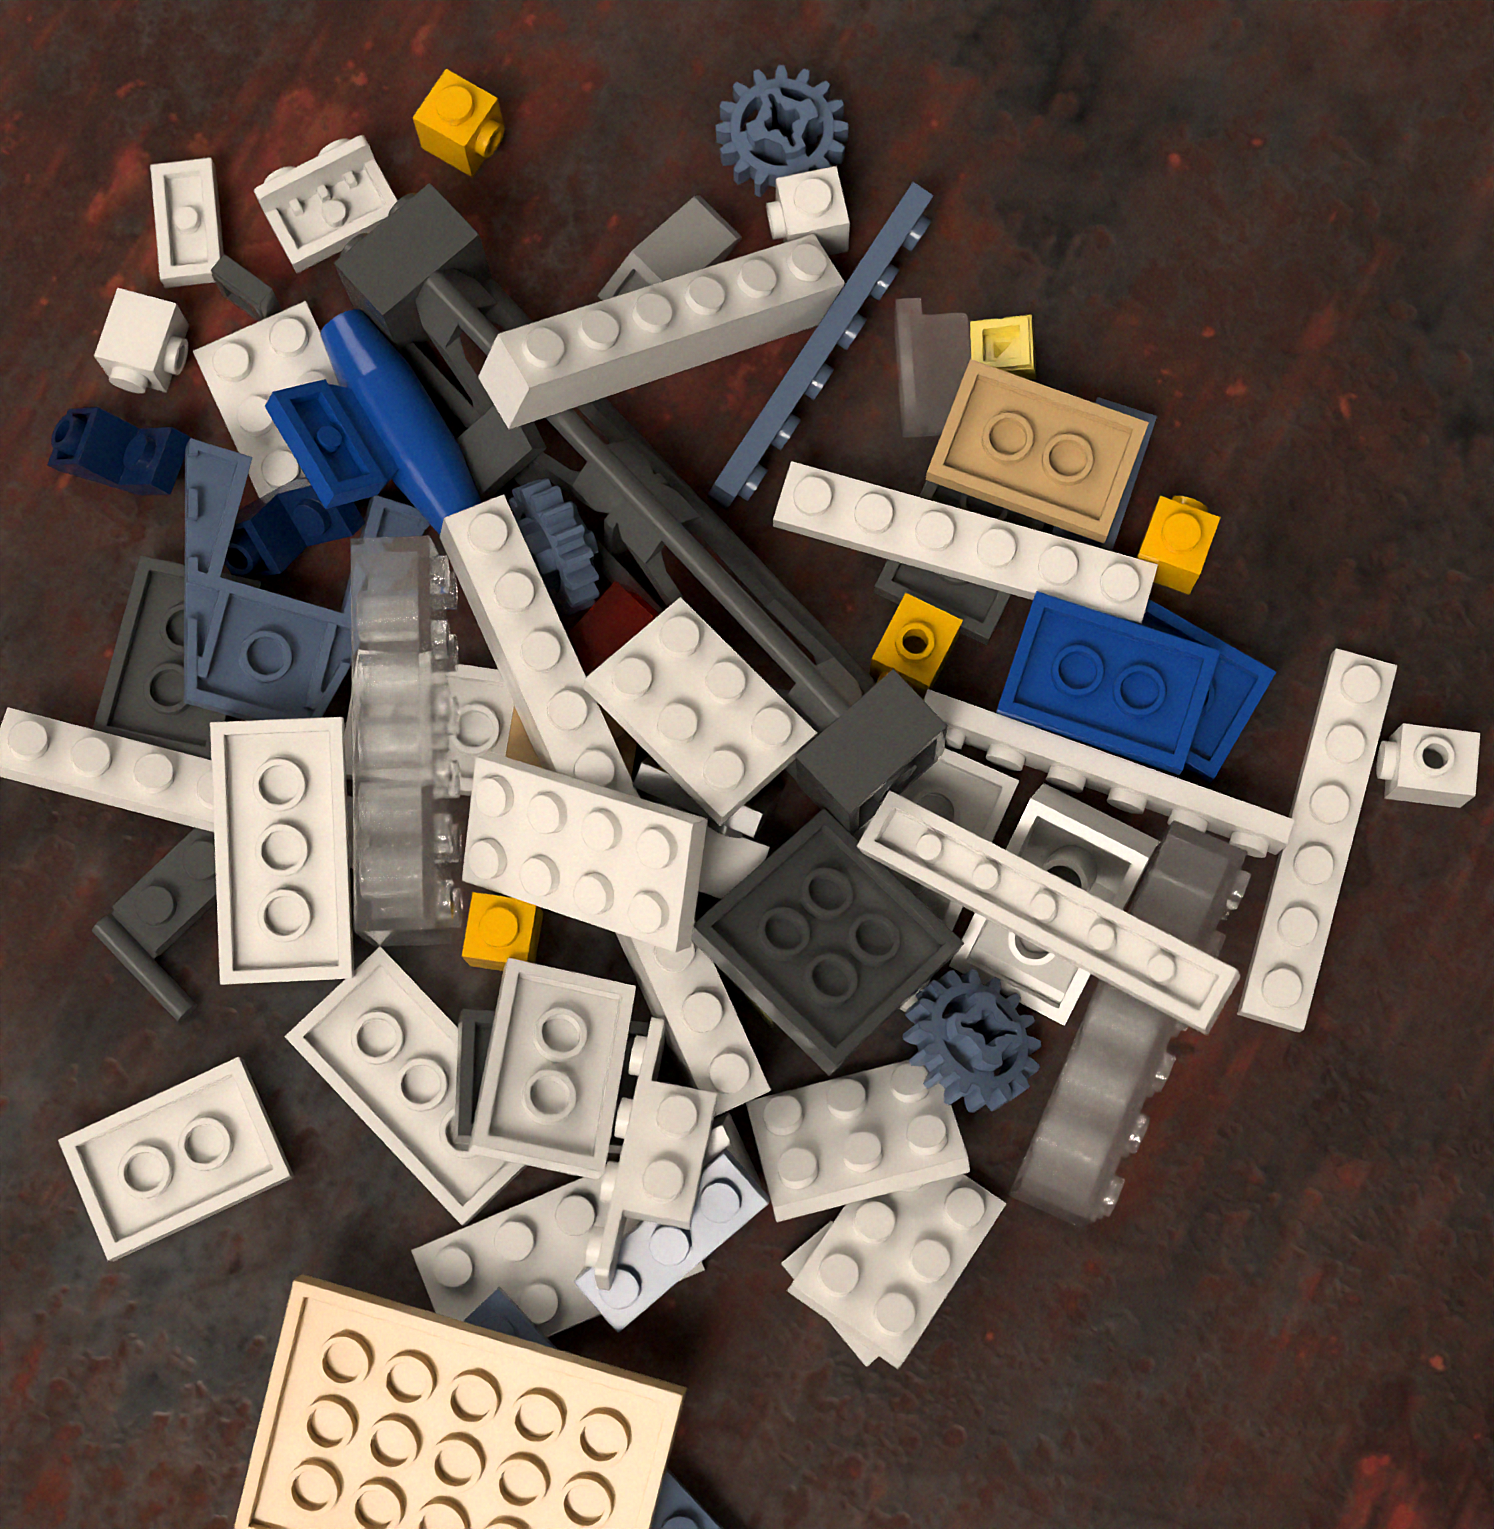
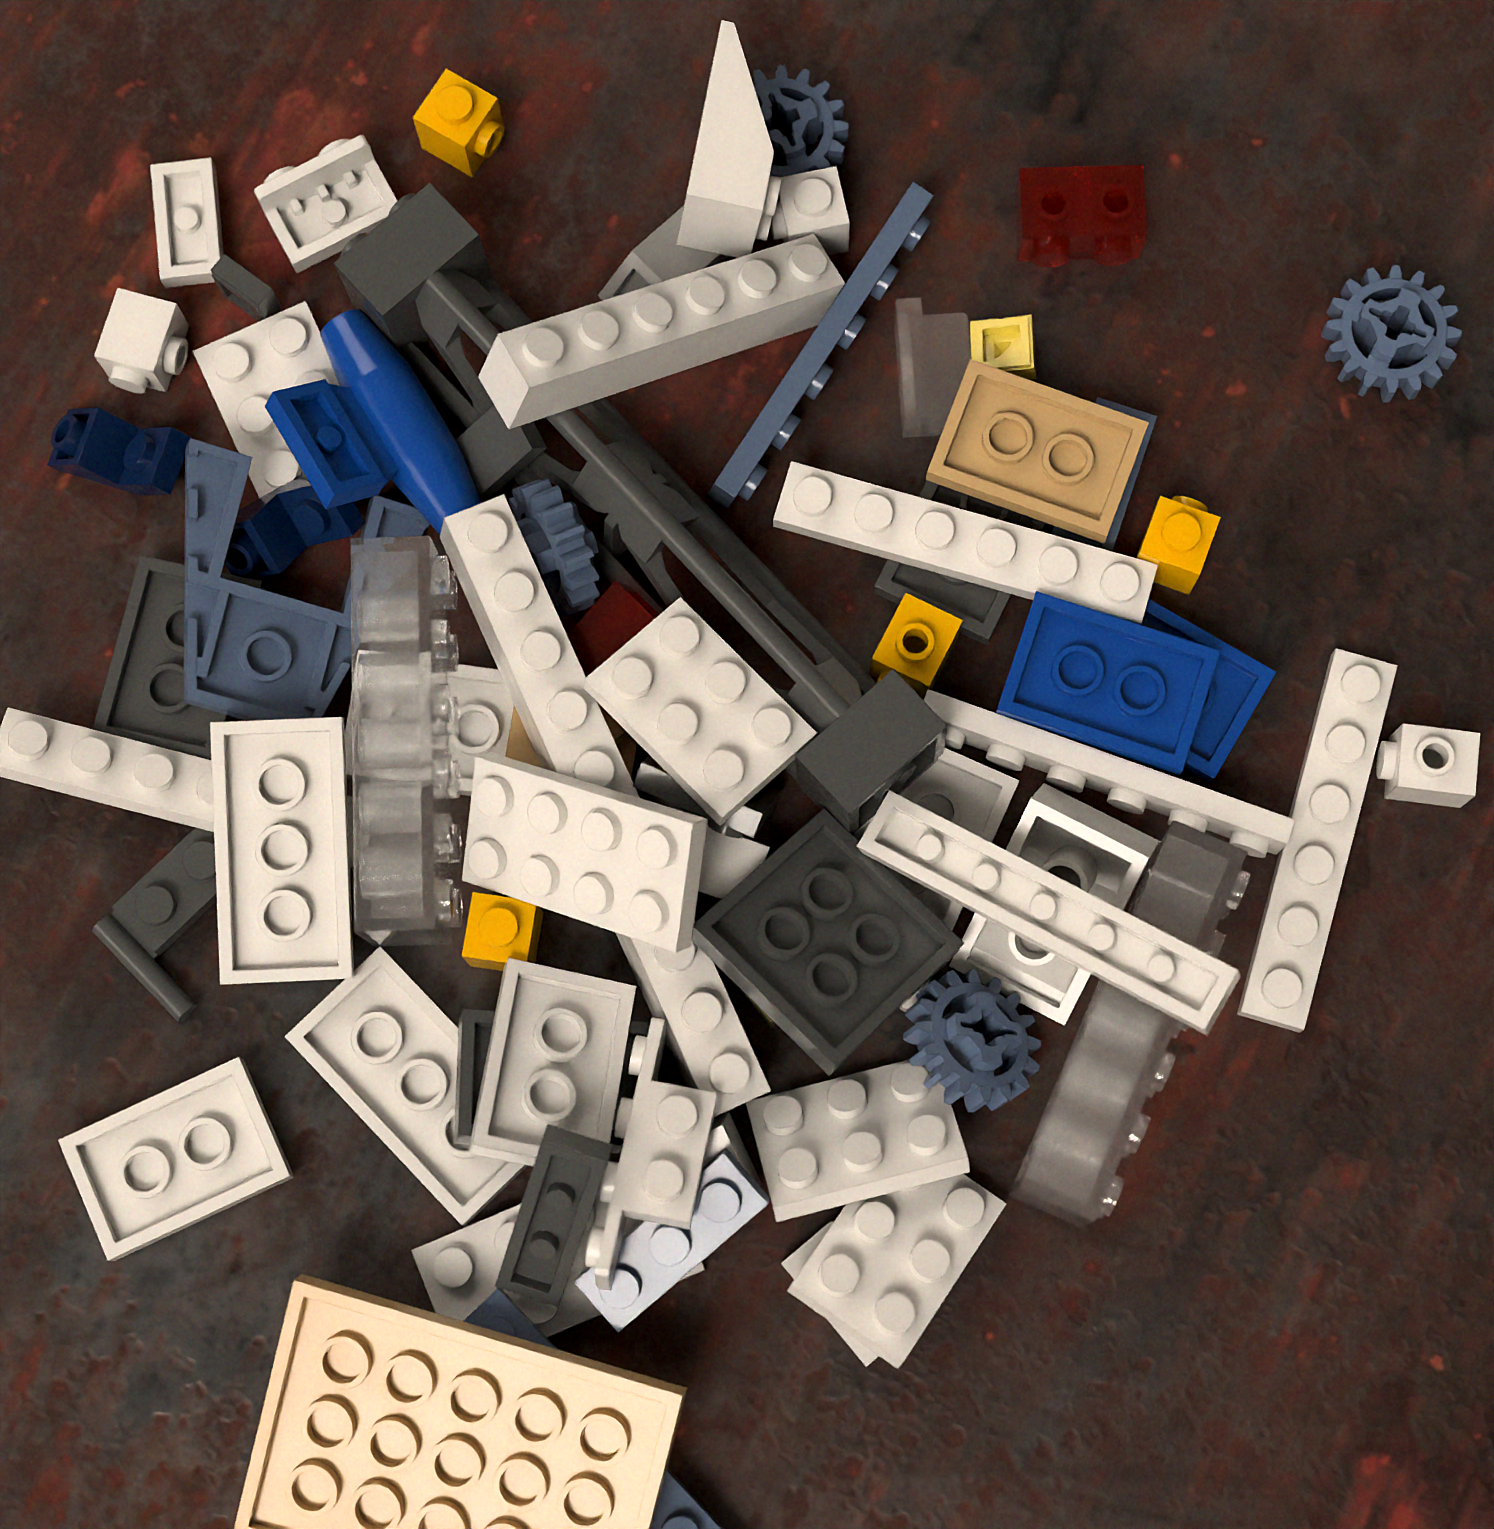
(553, 1215): none -> dark grey plate
(730, 177): none -> white slope
(1080, 214): none -> clear red brick
(1365, 321): none -> sand blue gear

